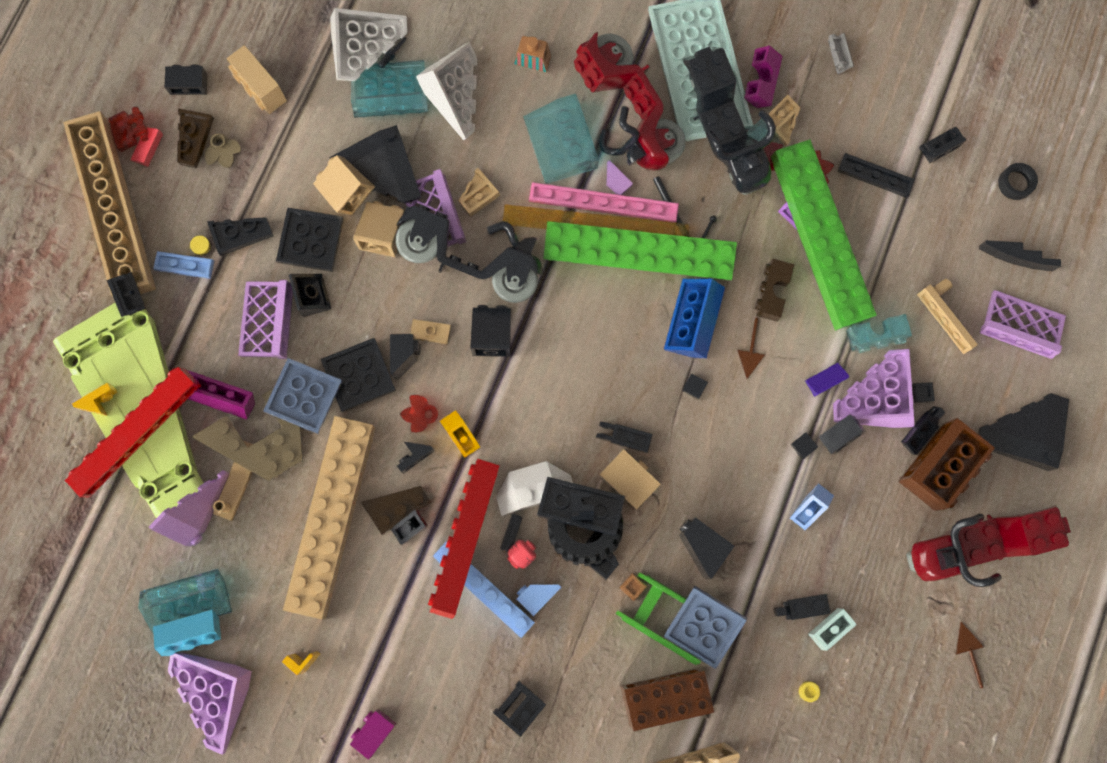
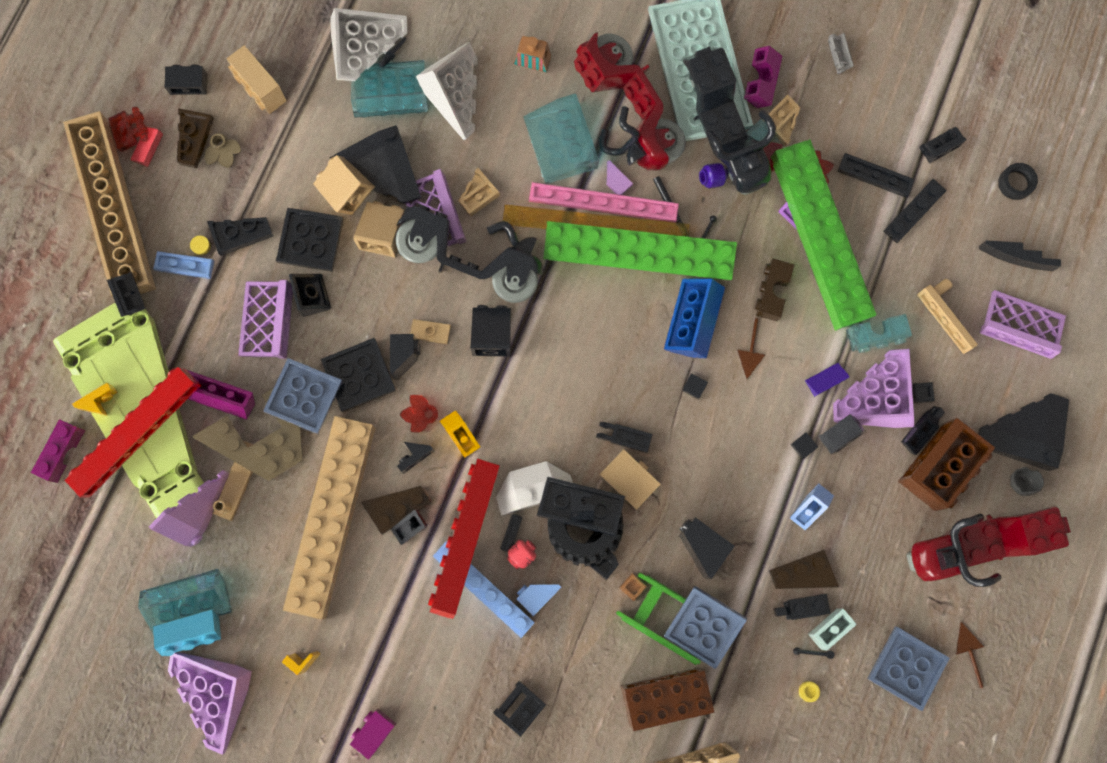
(50, 462): none -> magenta arch
(713, 175): none -> dark purple head
(806, 572): none -> dark brown wing
(829, 654): none -> black hinge
(908, 668): none -> sand blue plate
(914, 211): none -> black plate
(1026, 482): none -> dark grey hair

